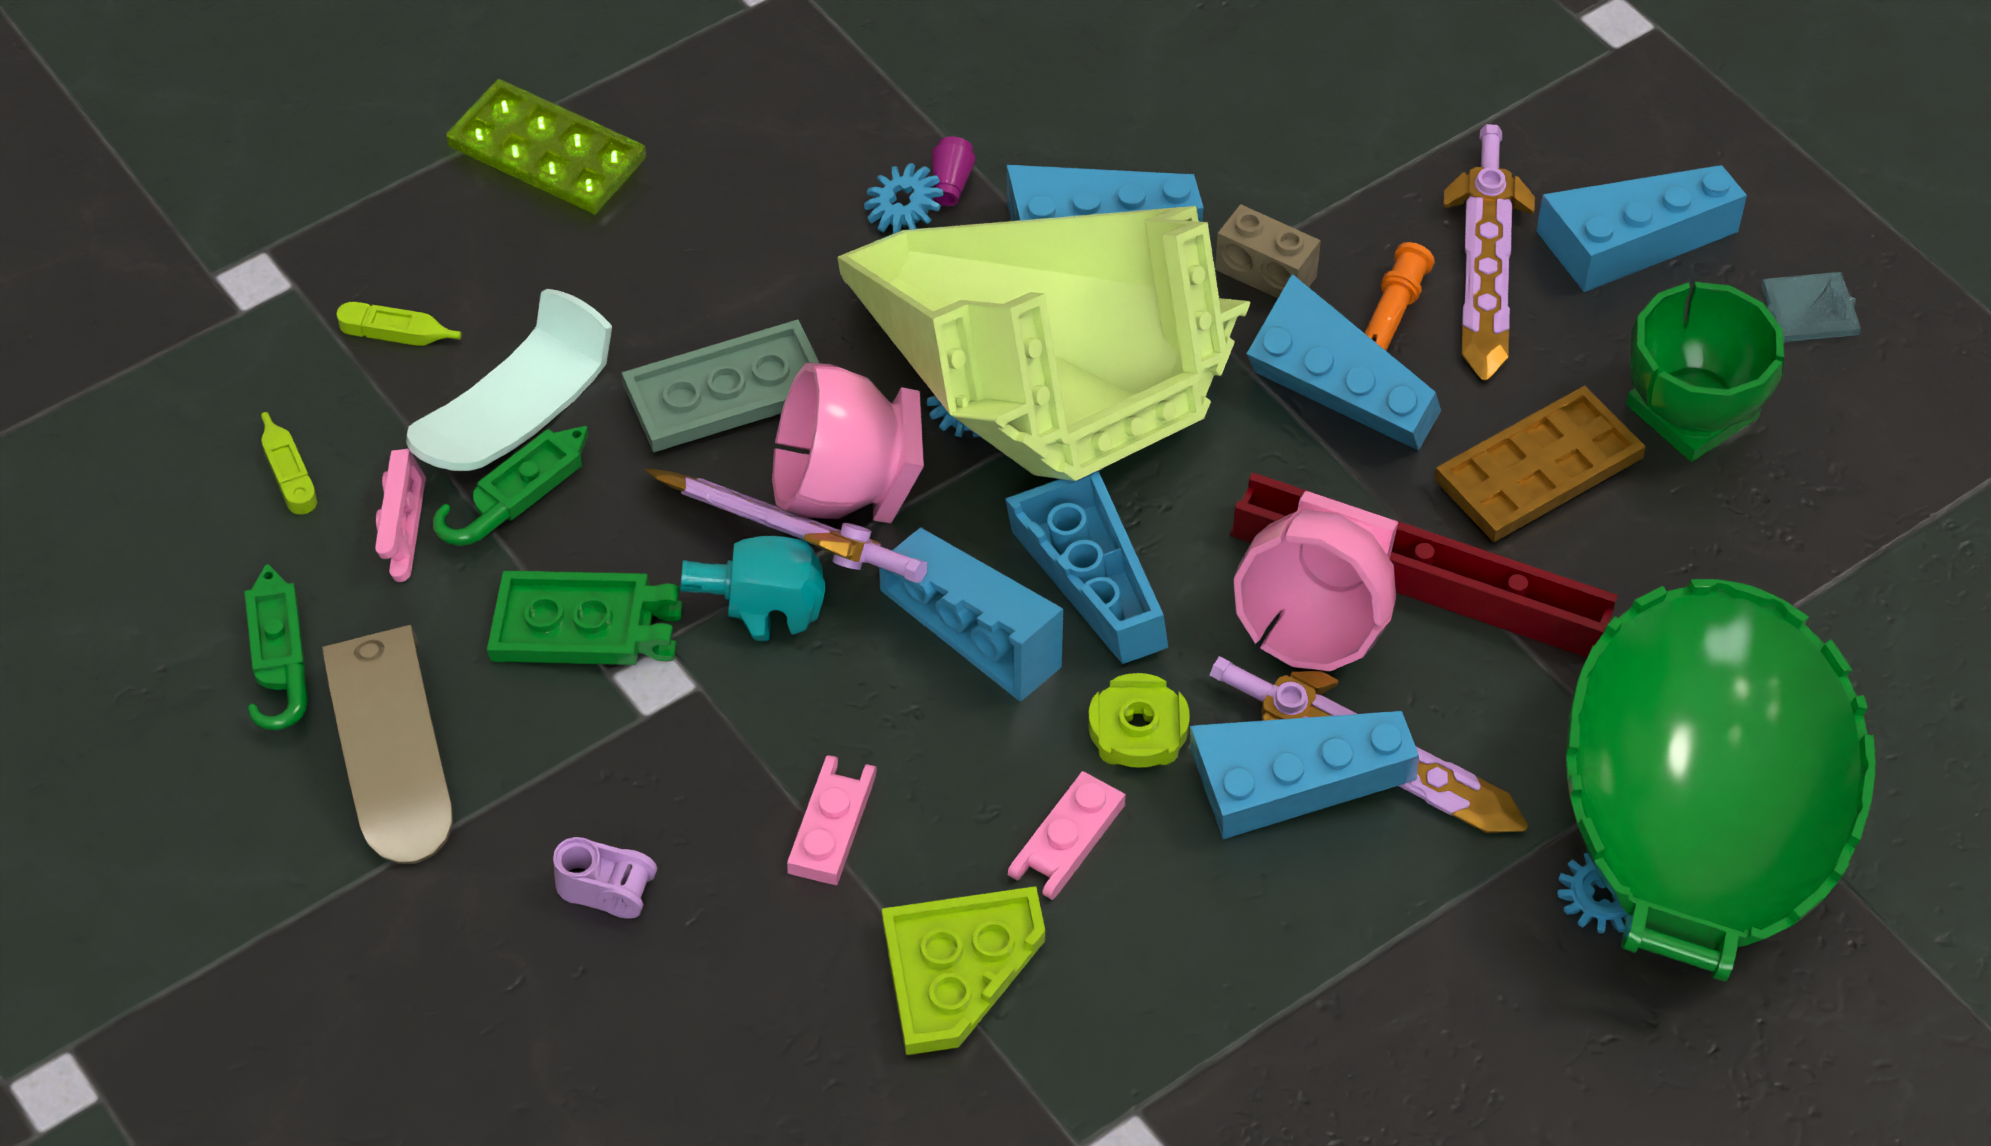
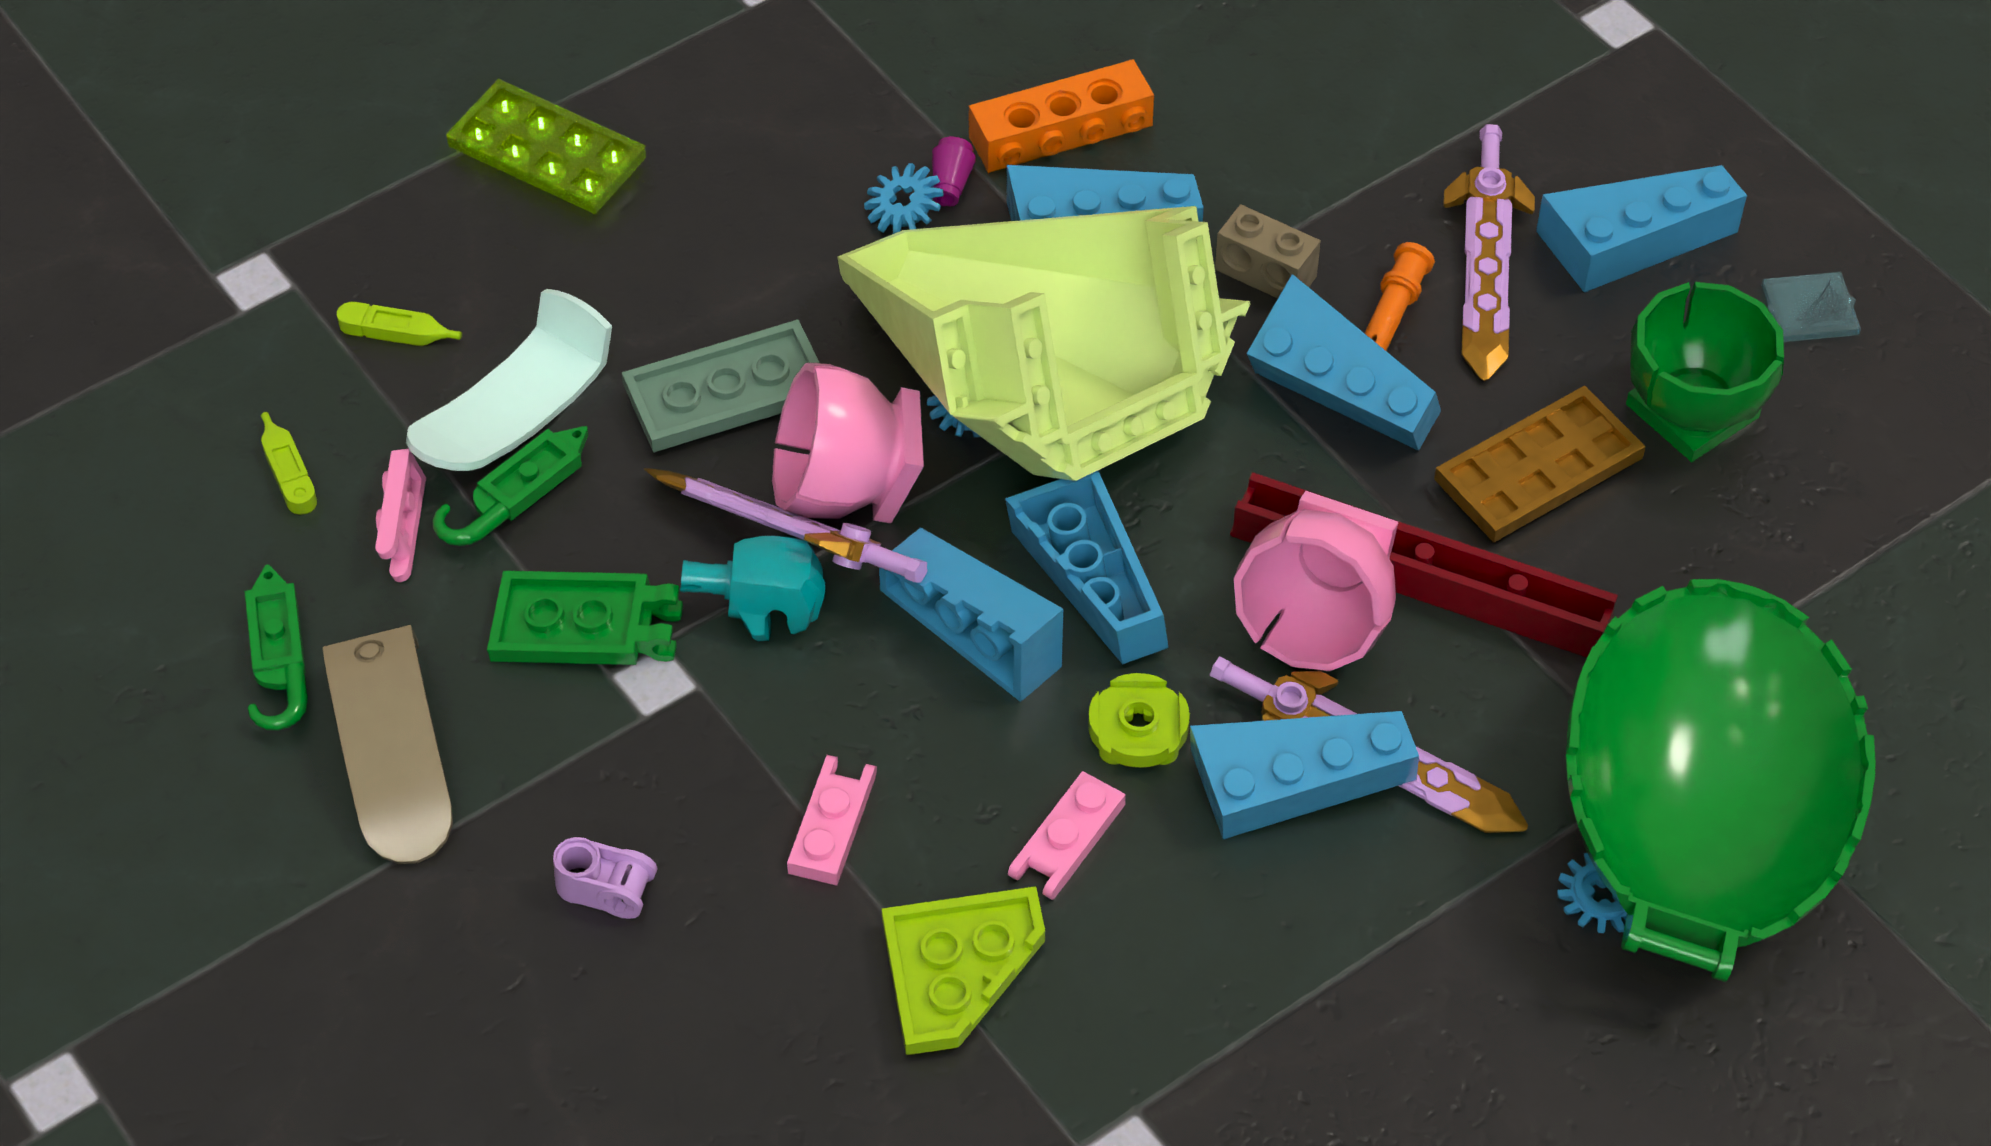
(1061, 115): none -> orange brick

